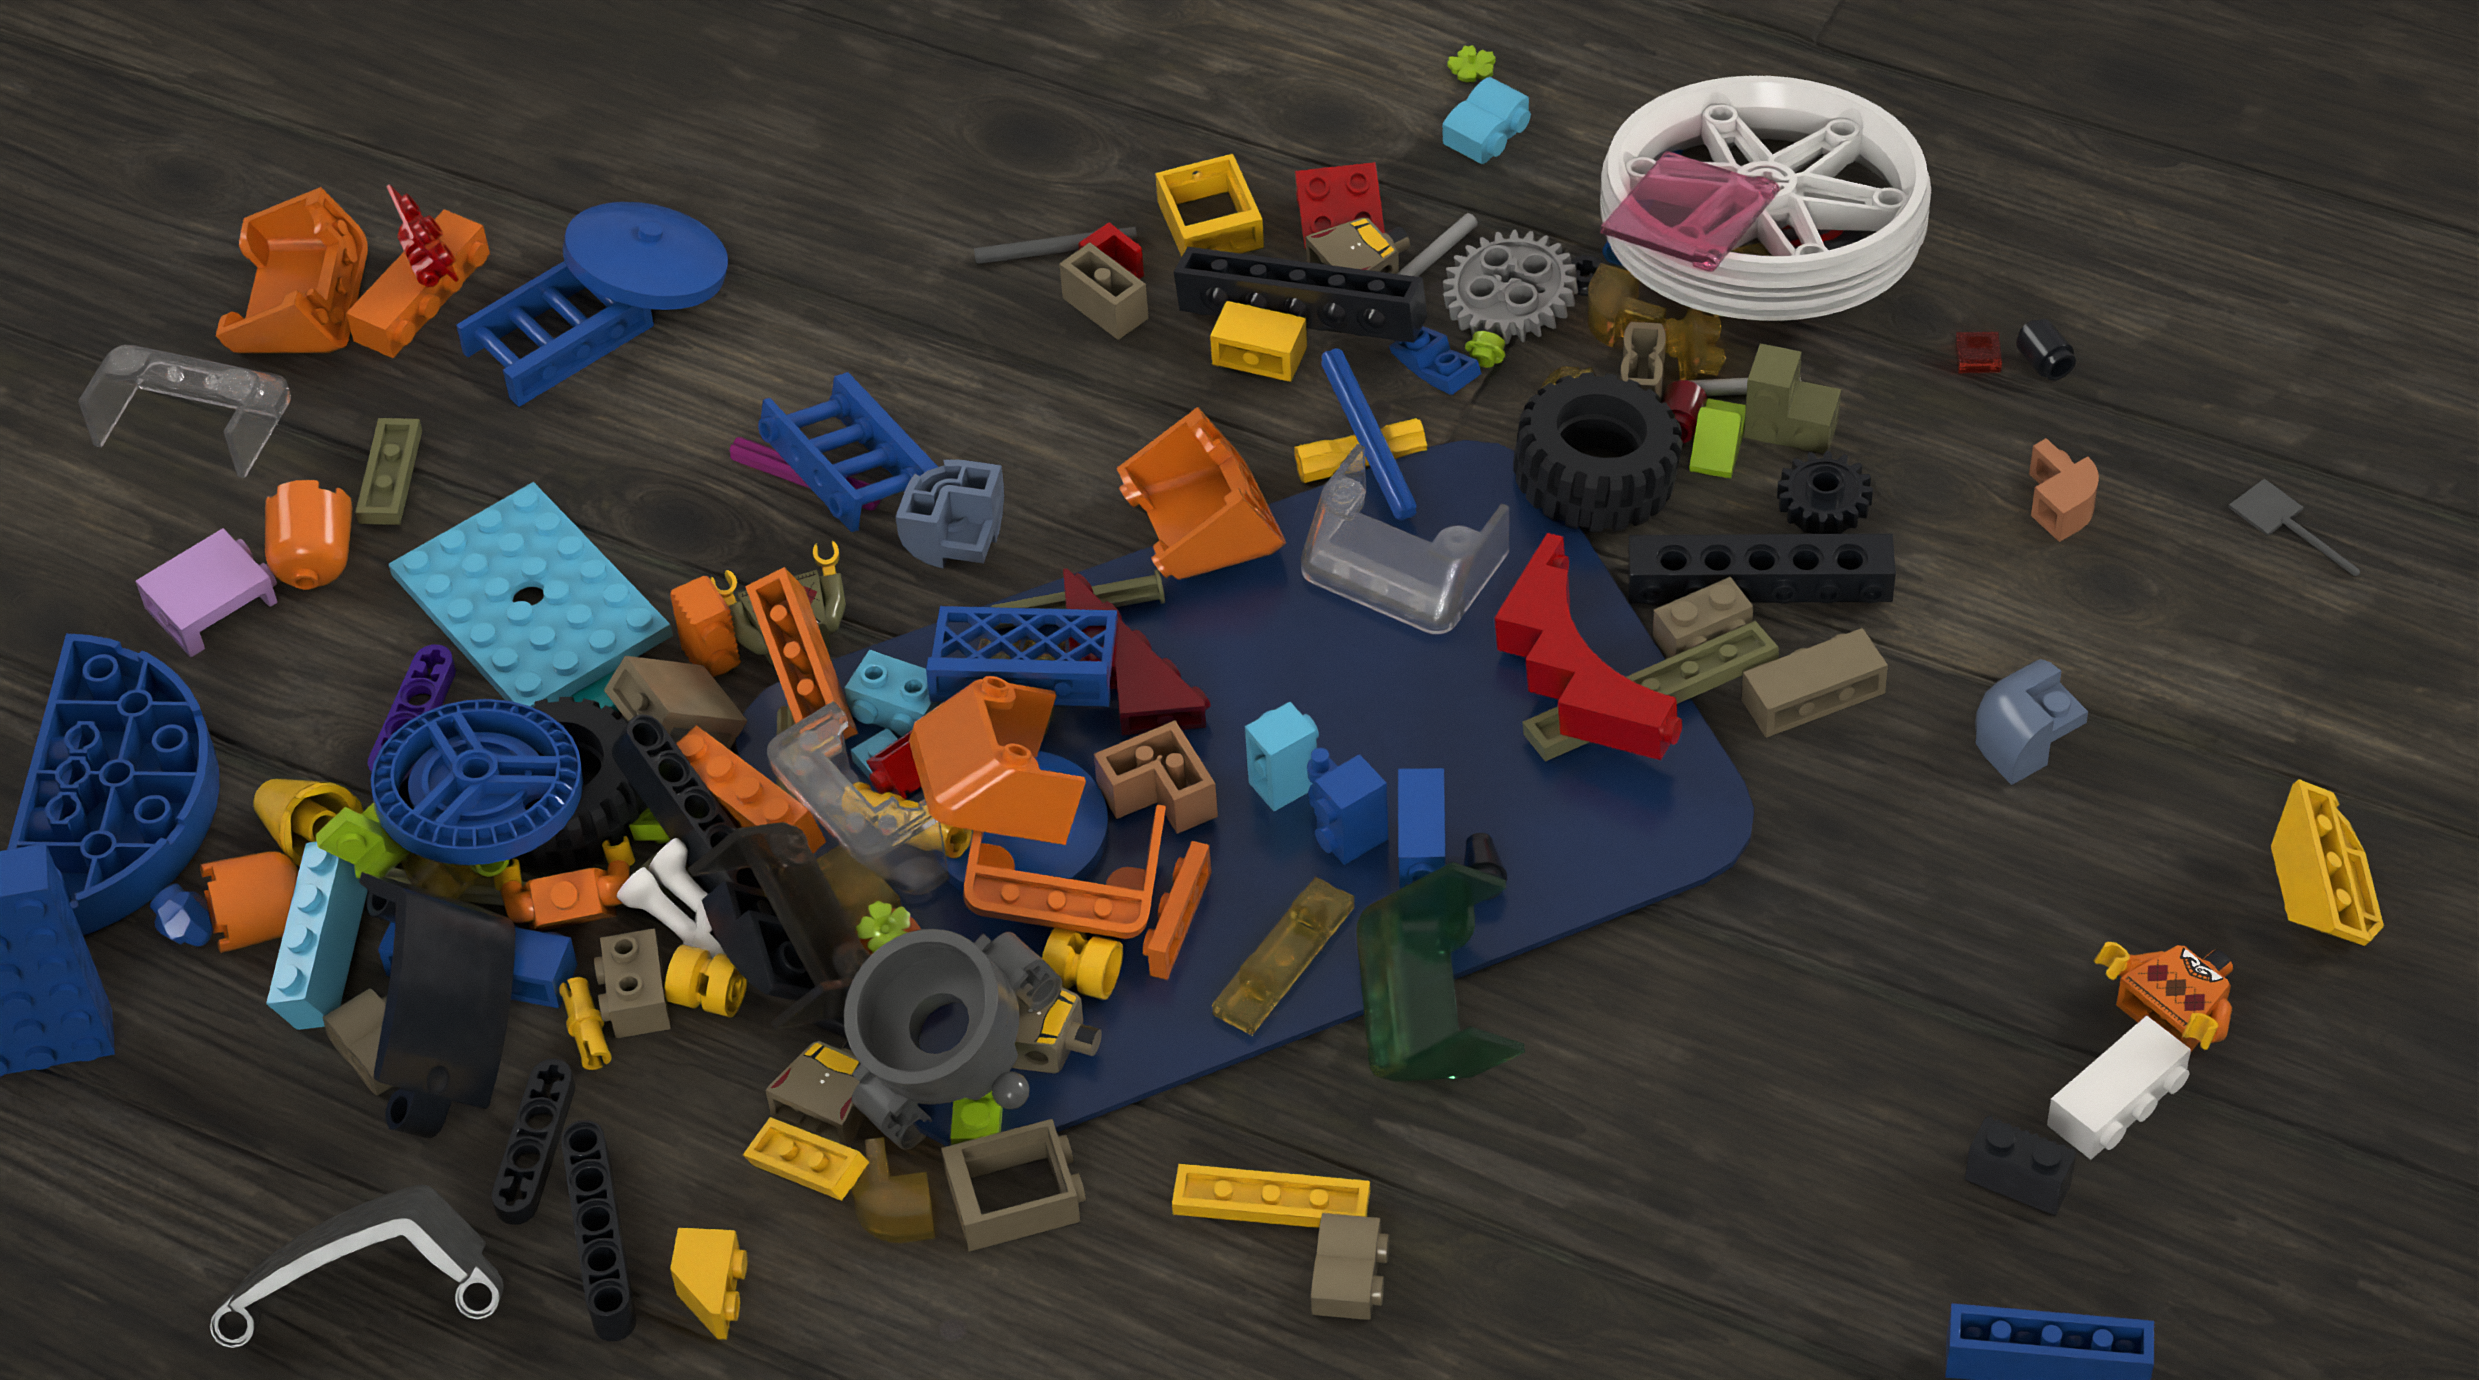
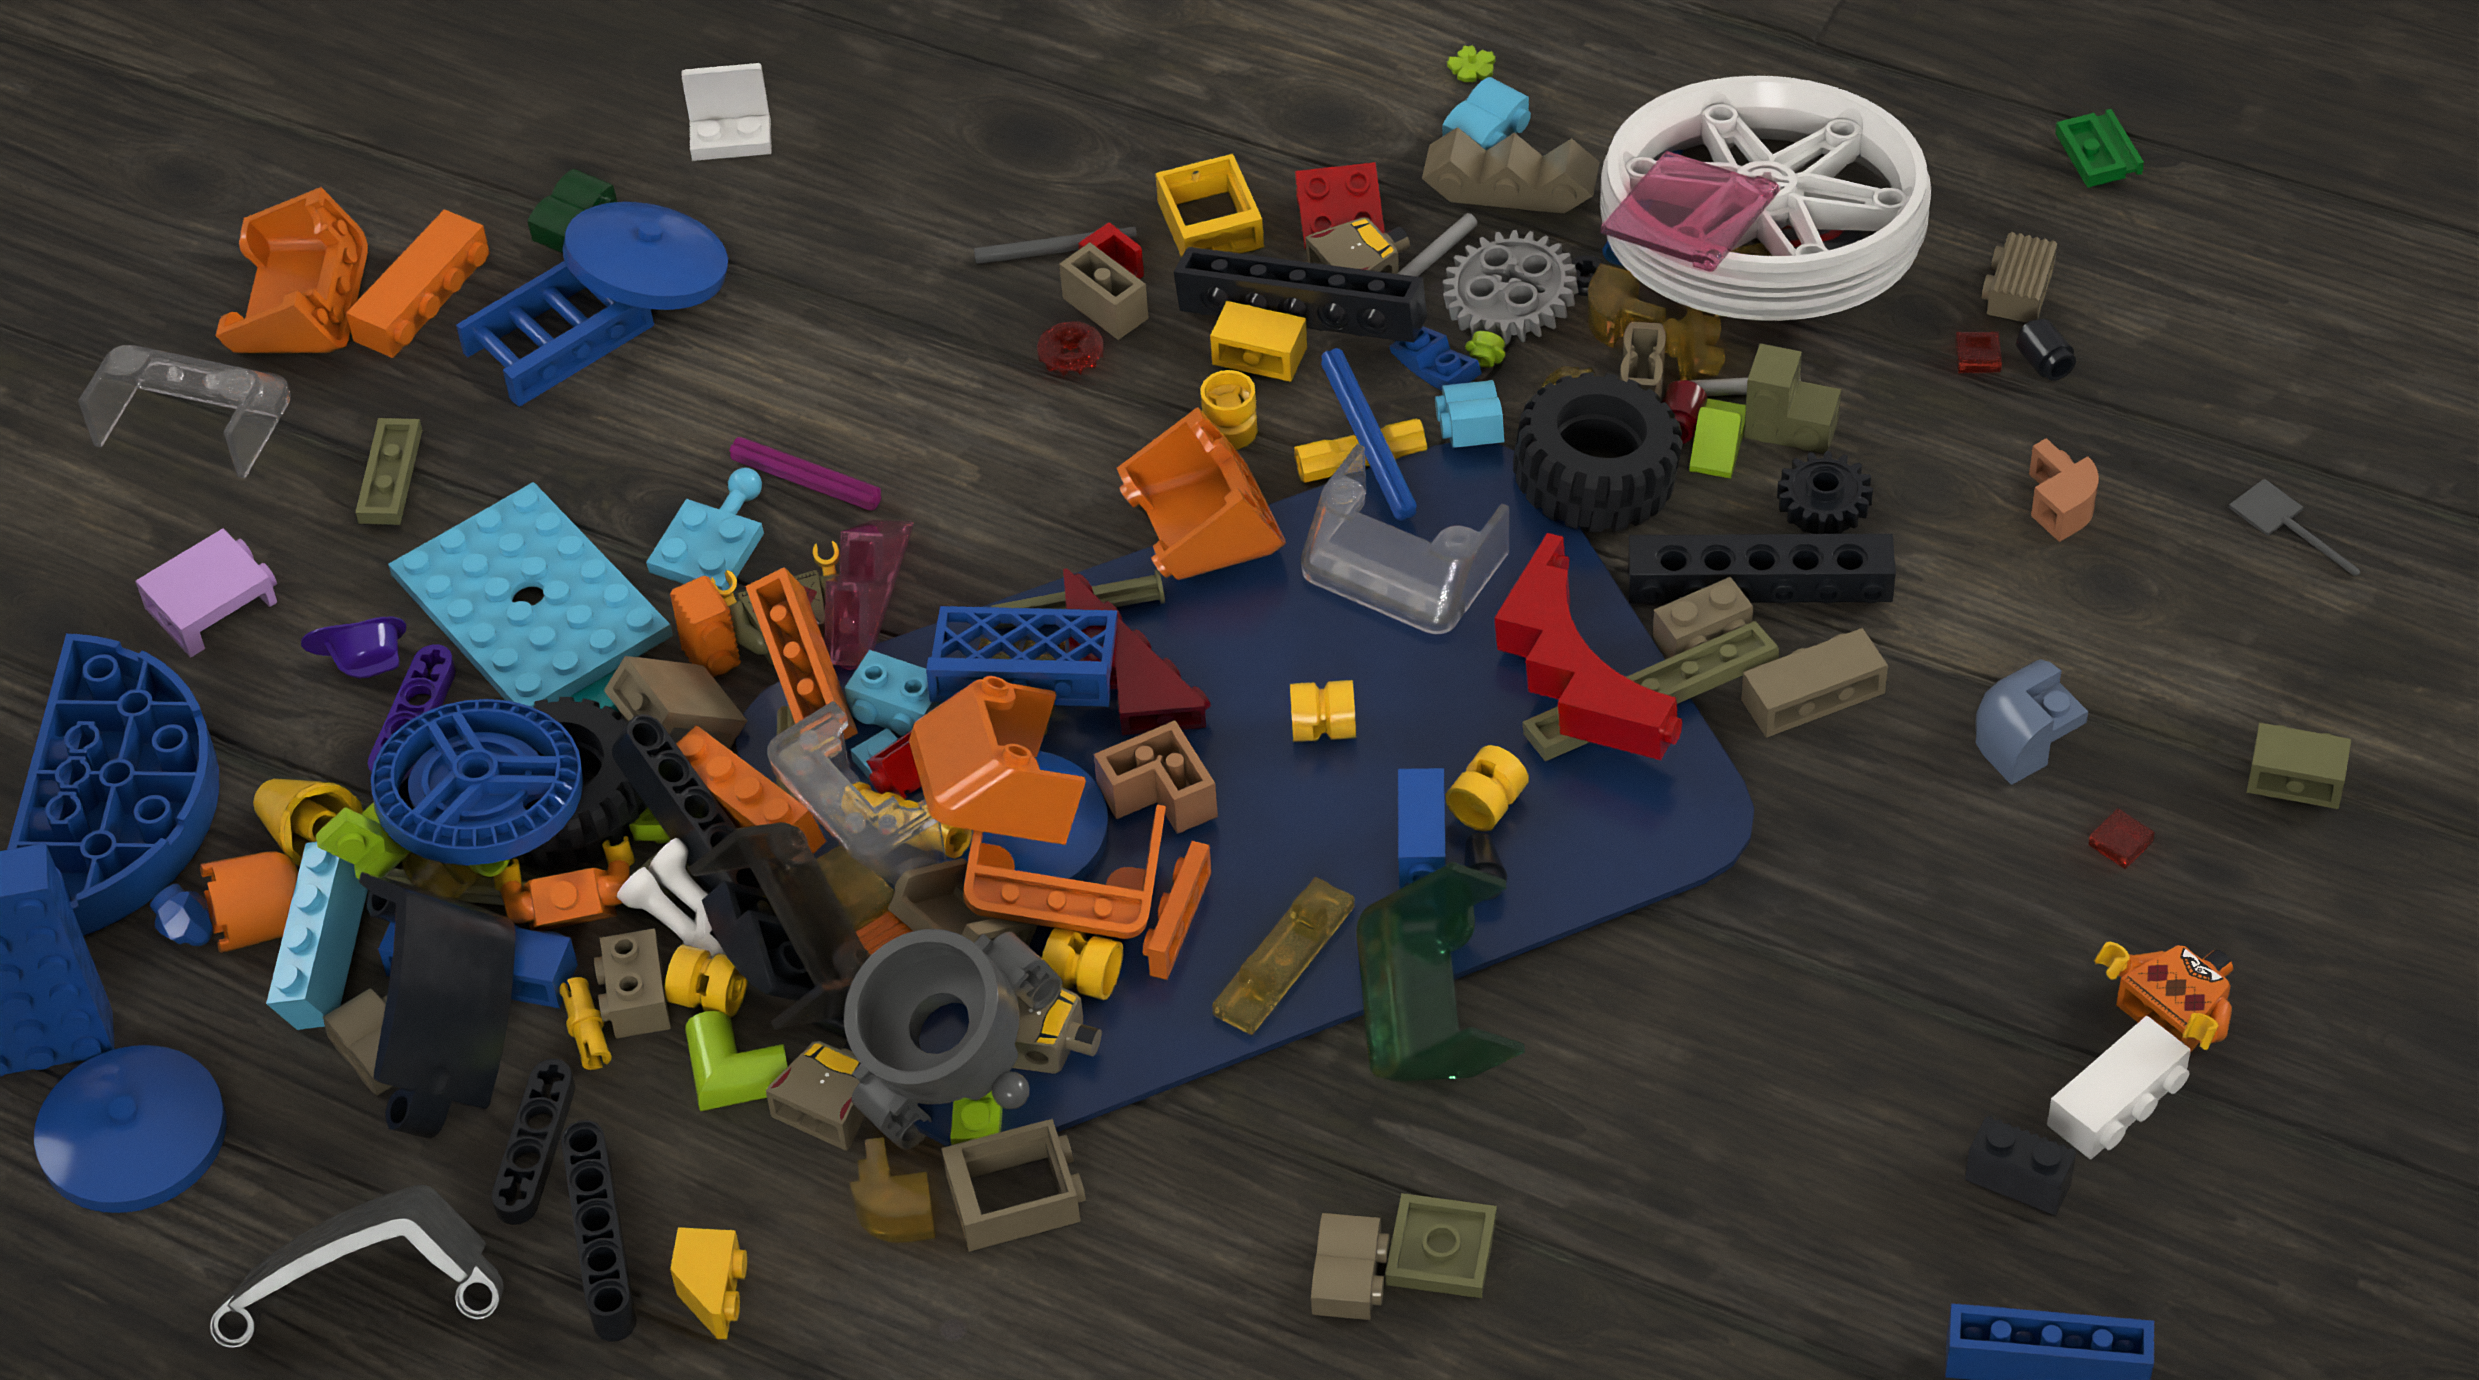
(130, 1129): none -> blue dish
(307, 533): orange cylinder -> none
(360, 647): none -> dark purple piece
(421, 242): red hinge -> none
(570, 196): none -> dark green brick
(709, 538): none -> medium azure plate
(720, 1072): none -> lime brick
(727, 111): none -> white bracket
(806, 1158): yellow plate -> none
(862, 591): none -> clear pink slope
(866, 424): blue fence -> none
(882, 925): lime plant -> none
(934, 900): none -> dark tan panel
(952, 512): sand blue brick -> none
(1070, 336): none -> clear red gear
(1230, 405): none -> yellow wheel
(1265, 1196): yellow plate -> none
(1279, 754): medium azure brick -> none
(1323, 711): none -> yellow wheel
(1347, 804): blue brick -> none
(1441, 1245): none -> olive tile
(1470, 414): none -> medium azure brick
(1487, 788): none -> yellow wheel
(1510, 173): none -> dark tan brick
(2020, 277): none -> dark tan brick
(2099, 148): none -> green plate
(2121, 838): none -> clear red tile
(2299, 765): none -> olive brick
(2324, 868): yellow wedge -> none

